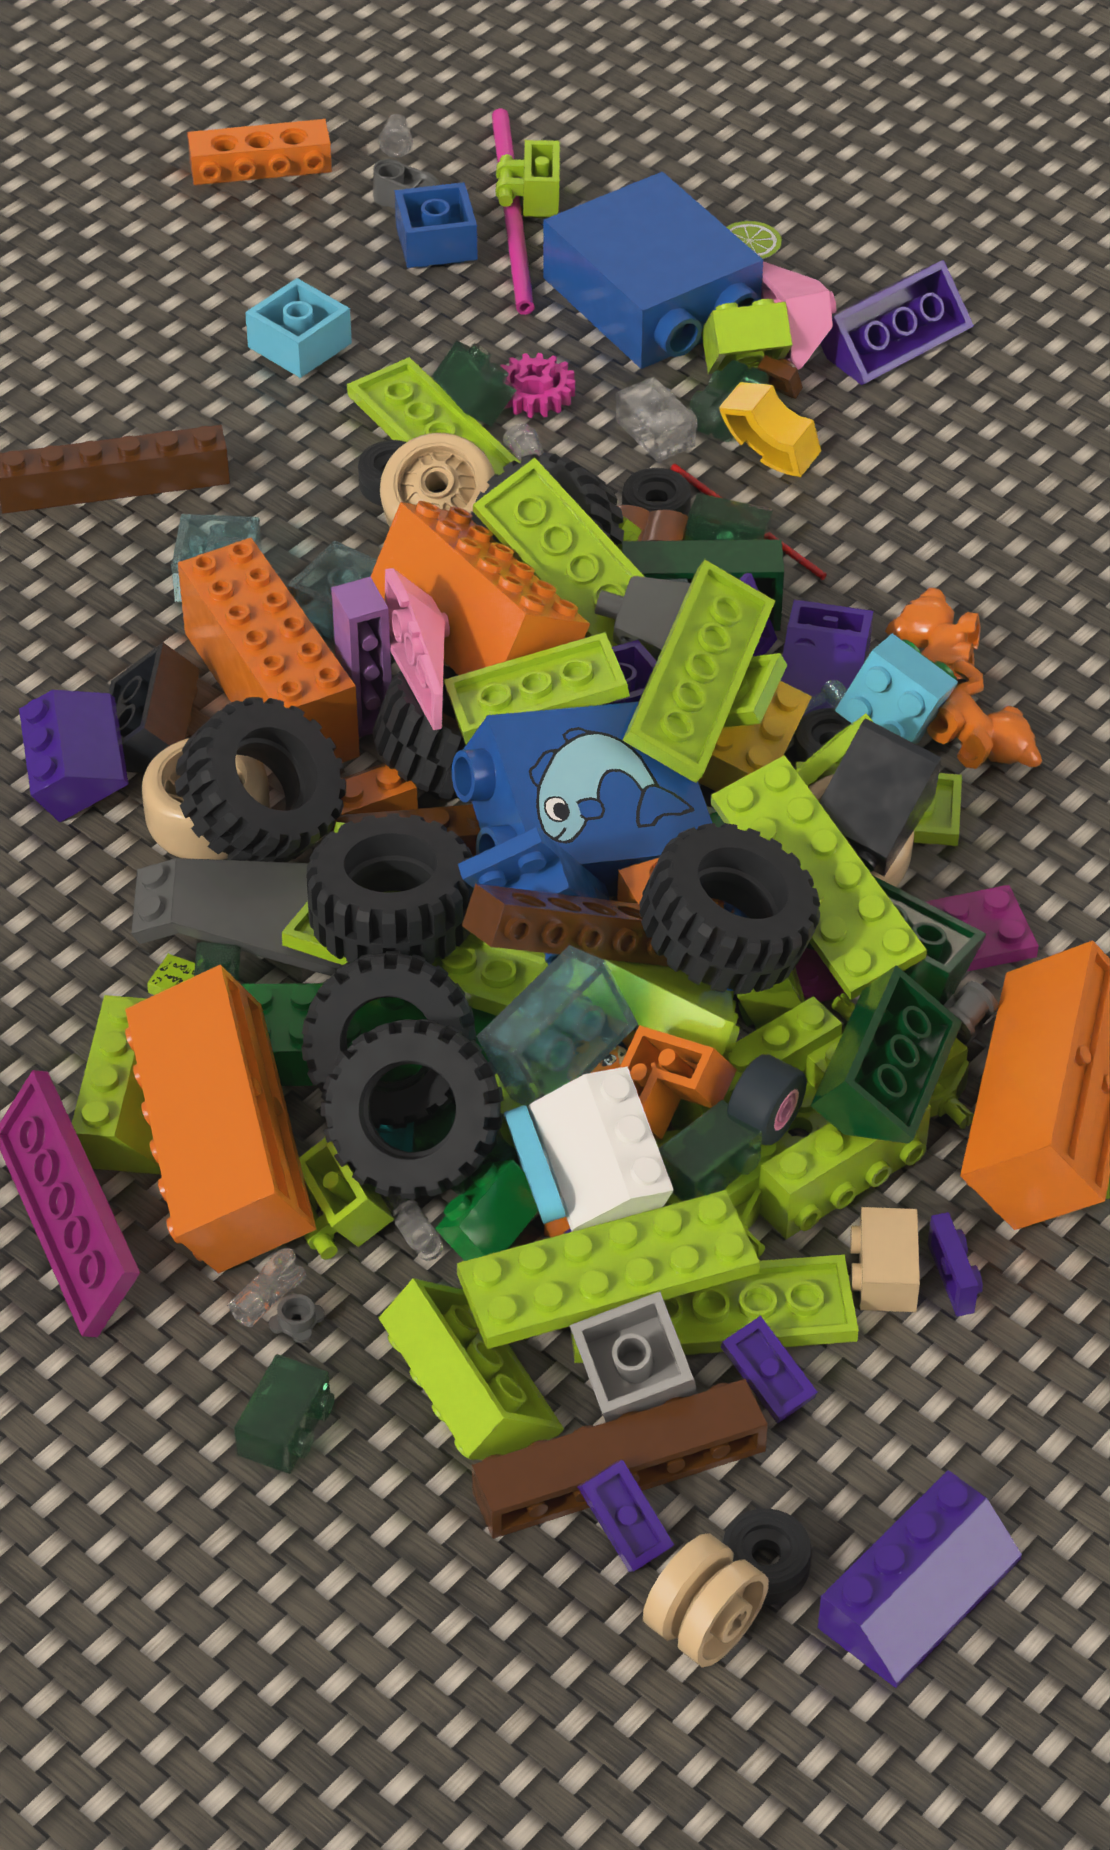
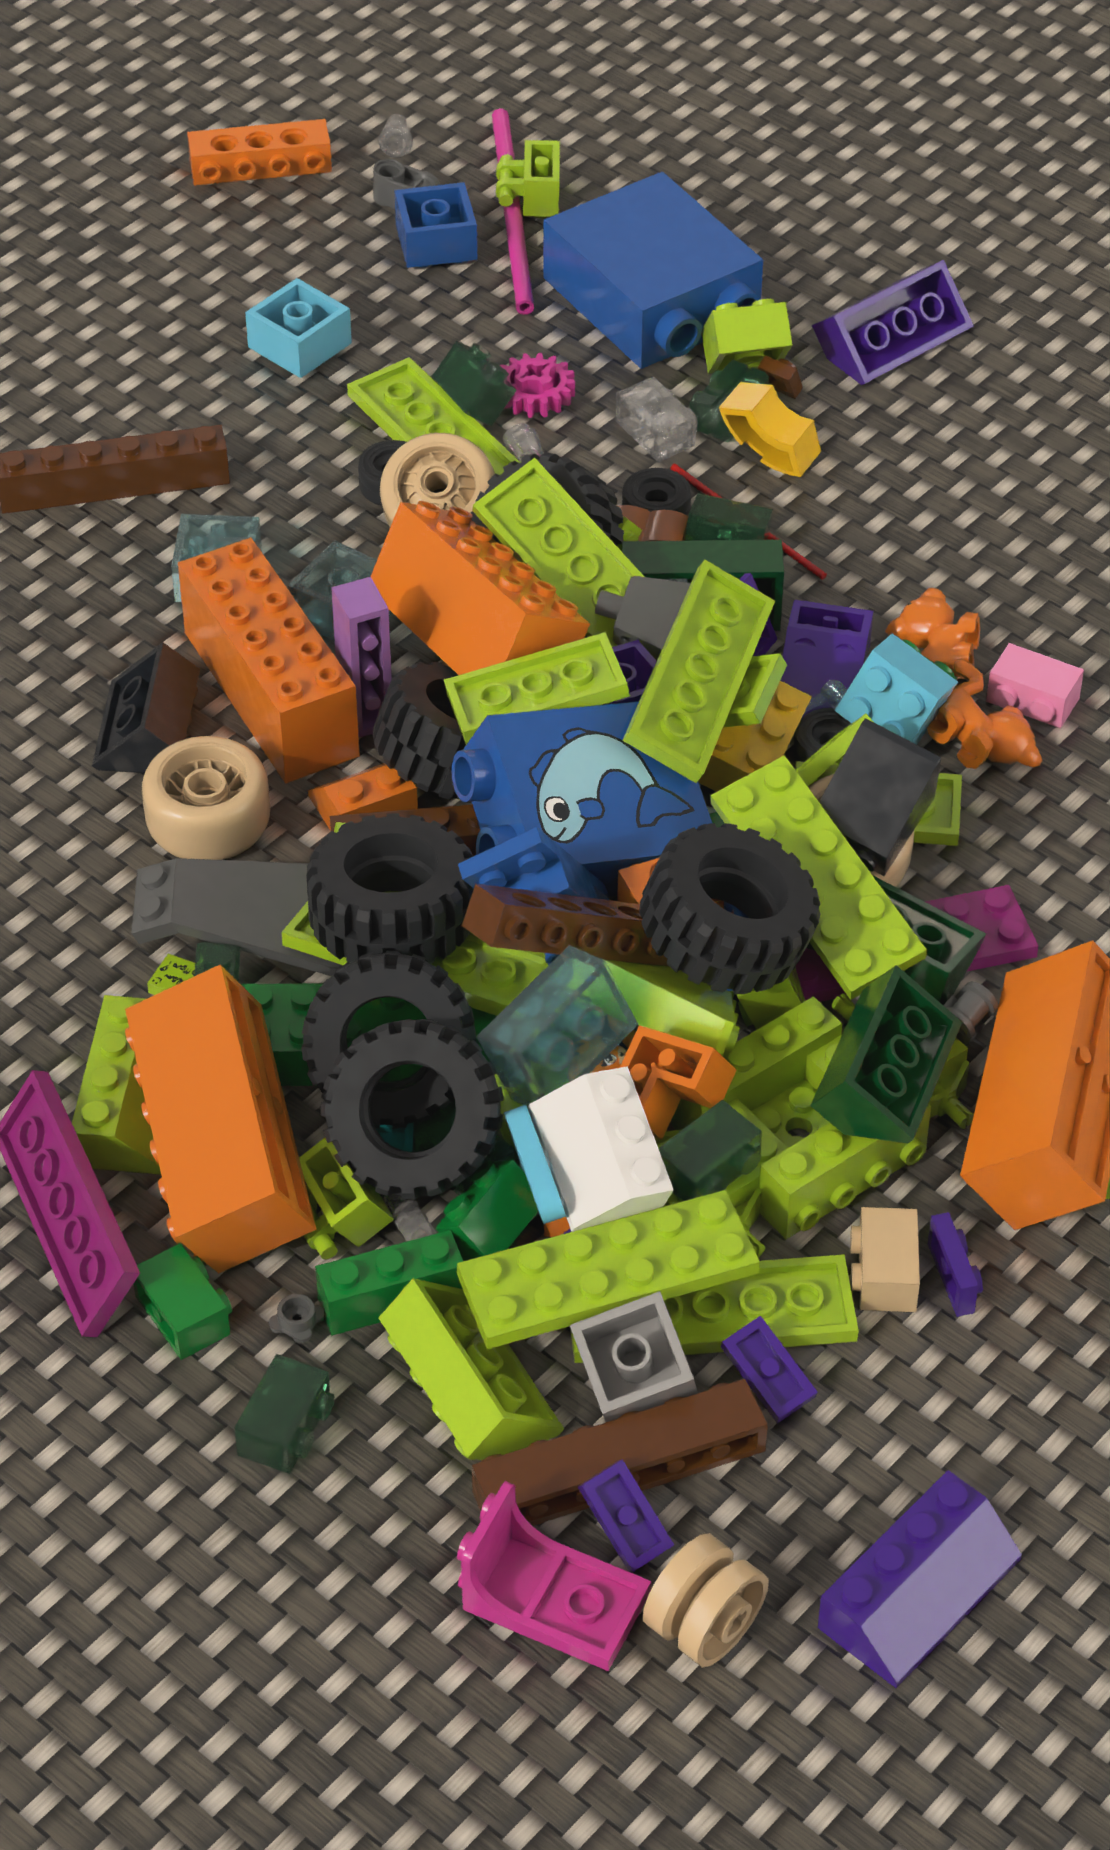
(72, 750): dark purple slope -> none
(182, 1301): none -> green brick
(265, 1290): clear bar -> none
(291, 750): black tyre -> none
(364, 1285): none -> green brick
(417, 641): bright pink wedge -> none
(546, 1587): none -> dark pink bracket
(758, 236): lime sticker -> none
(768, 1096): black wheel -> none
(778, 1532): black tyre -> none
(808, 309): bright pink wedge -> none
(1035, 685): none -> bright pink brick

